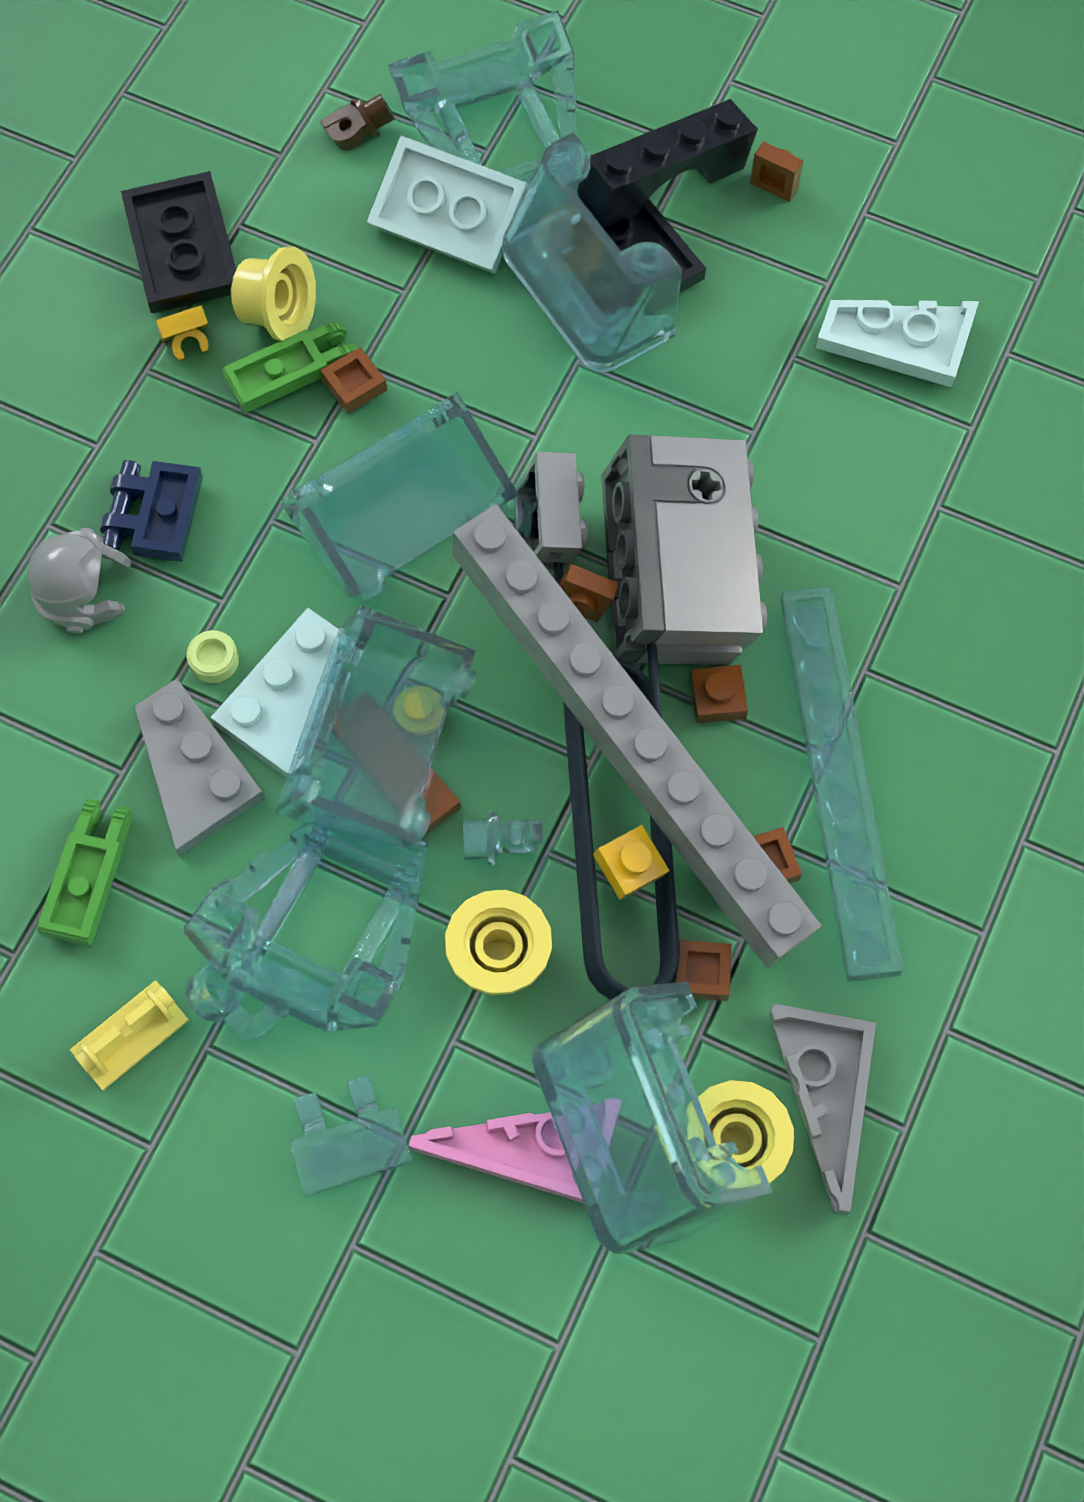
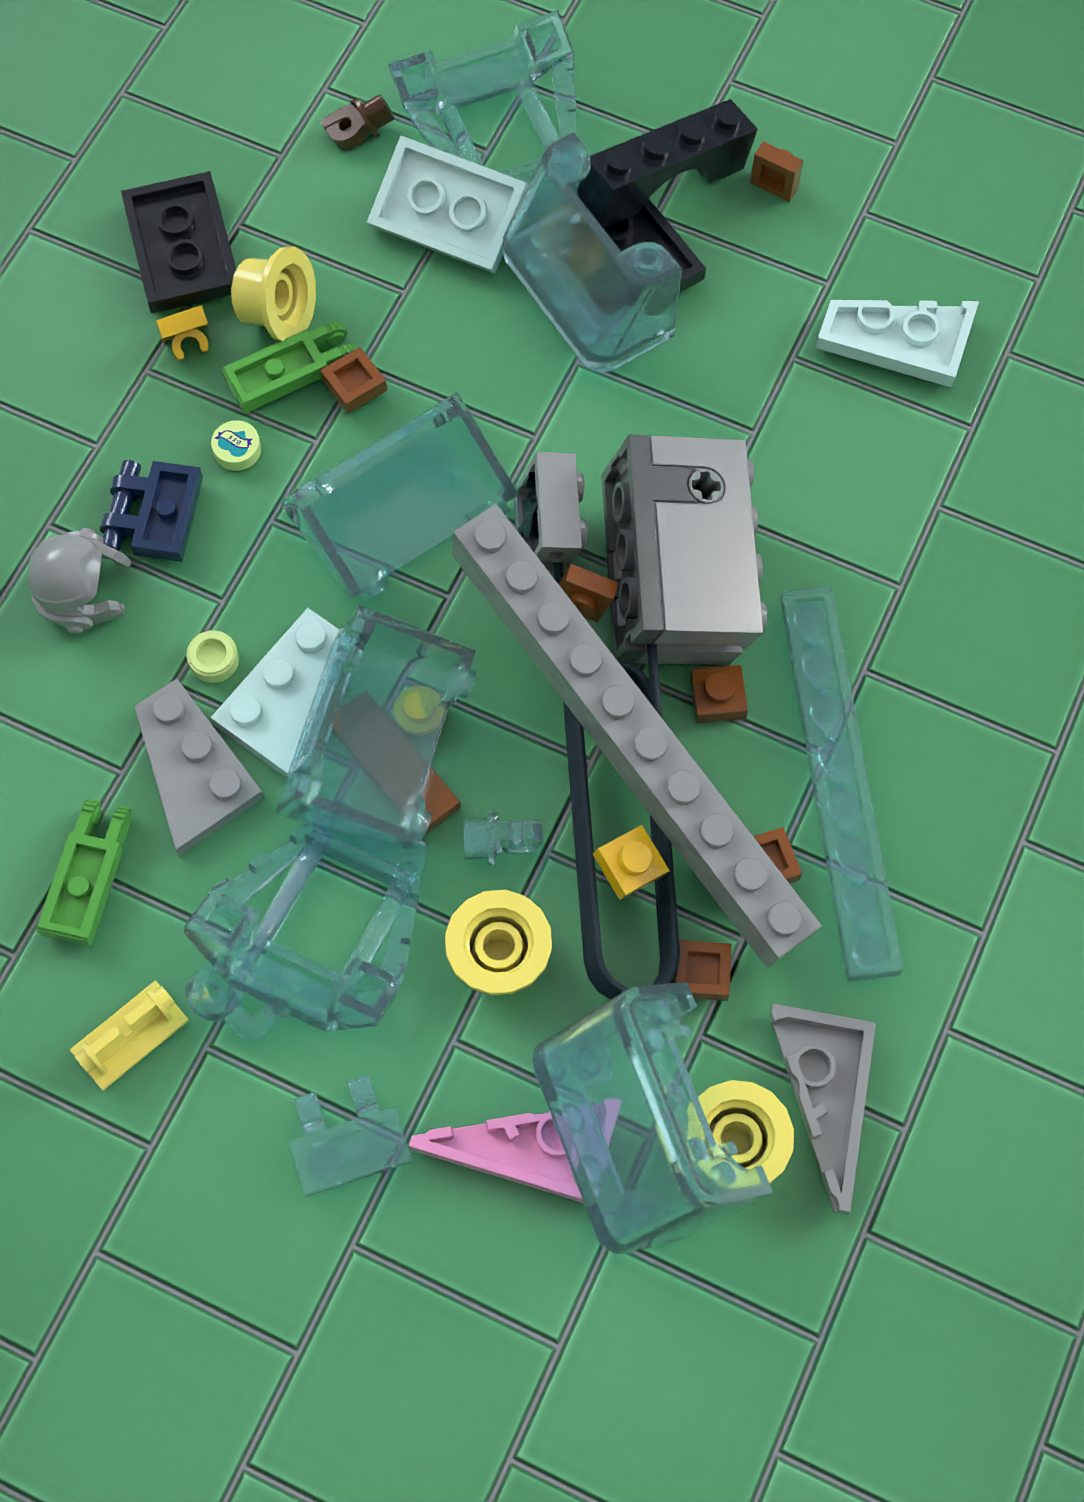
(236, 445): none -> yellowish green tile

